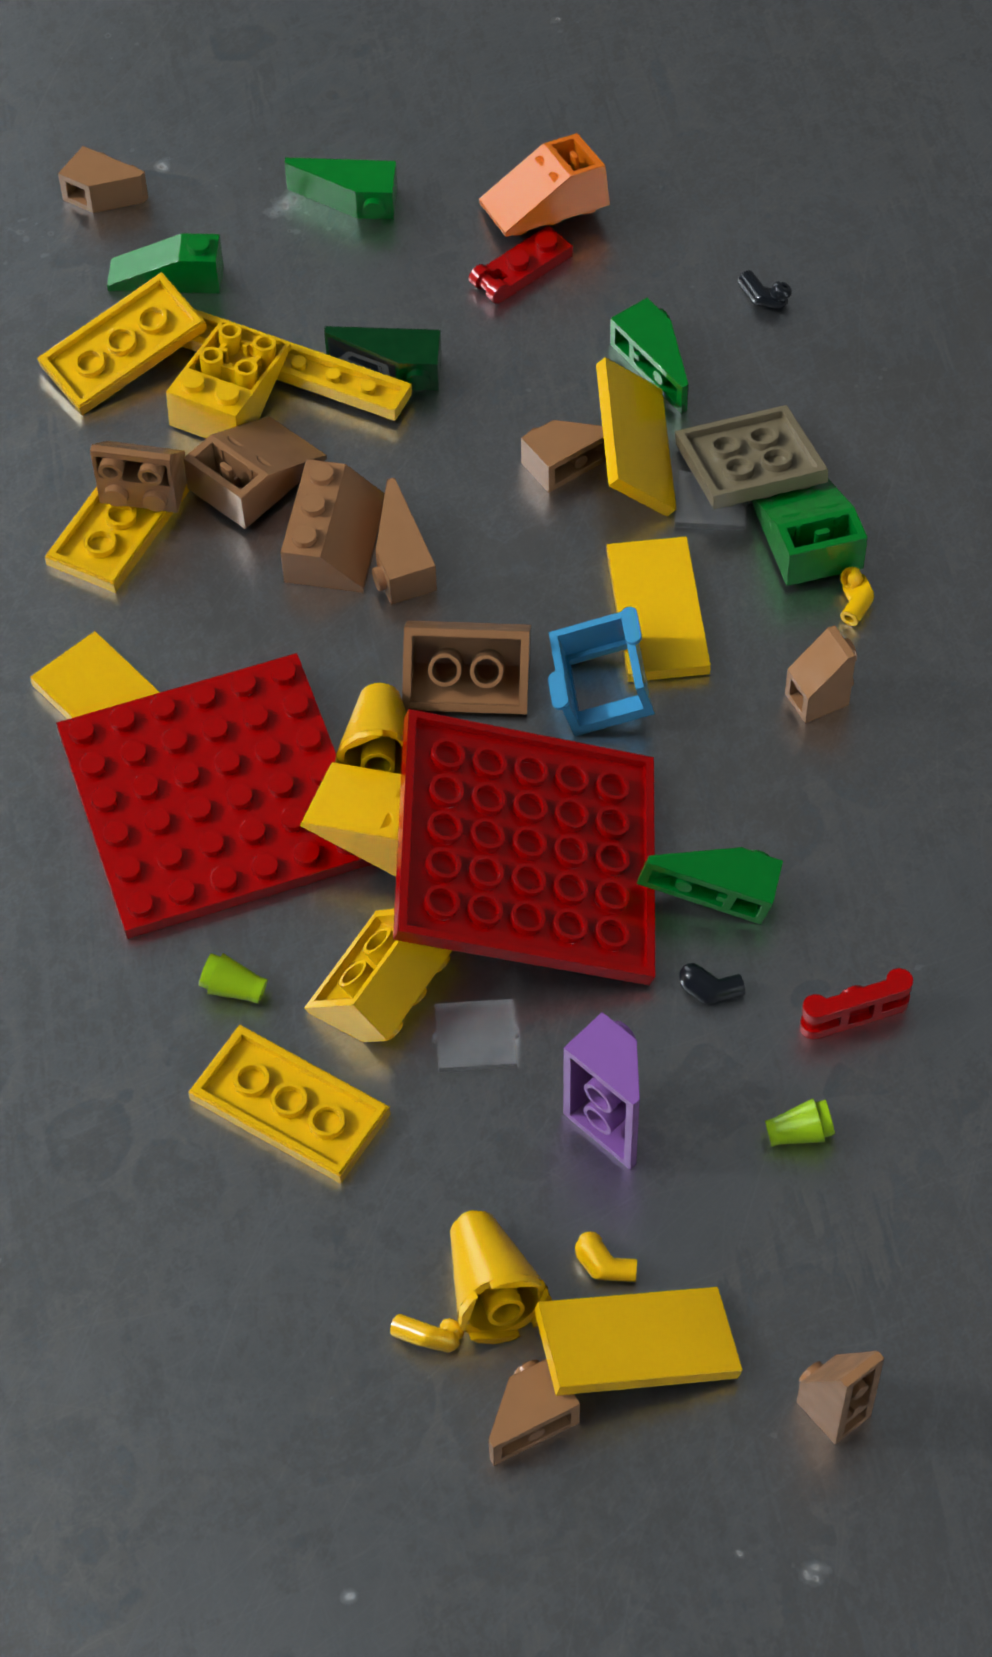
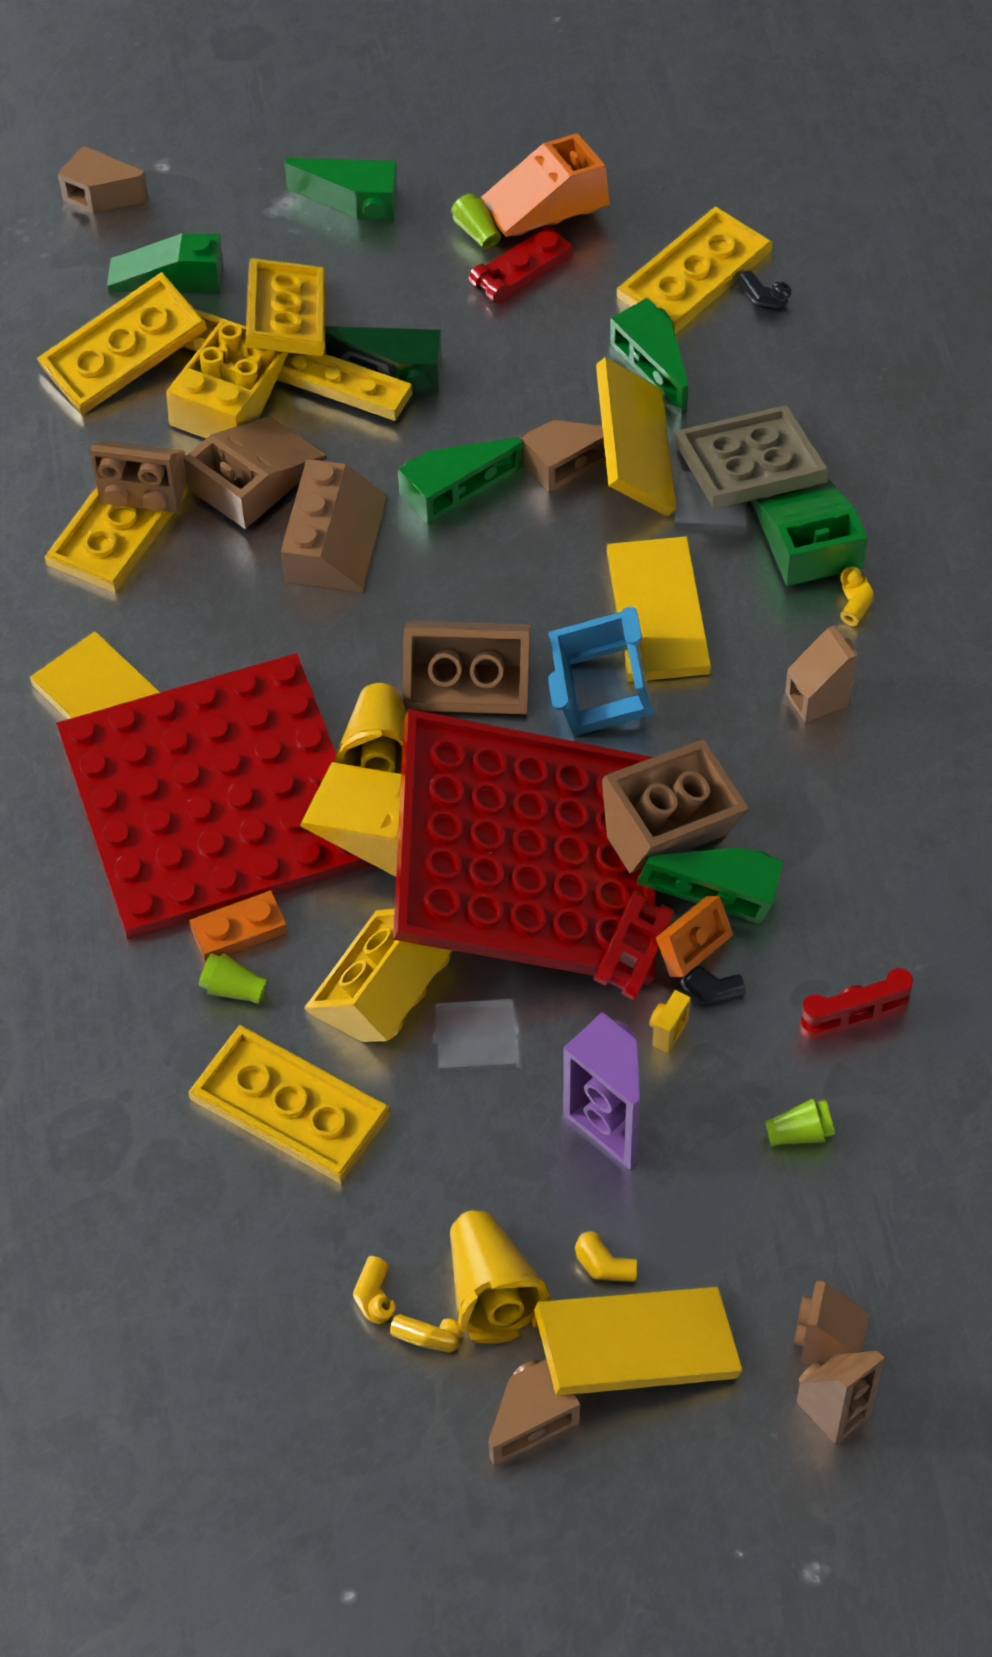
(238, 926): none -> orange plate
(285, 307): none -> yellow tile
(369, 1294): none -> yellow arm
(401, 554): medium nougat slope -> none
(456, 474): none -> green slope
(474, 218): none -> lime cone
(633, 945): none -> red plate
(669, 804): none -> medium nougat slope
(669, 1020): none -> yellow plate
(694, 936): none -> orange plate
(697, 267): none -> yellow tile
(829, 1325): none -> medium nougat slope

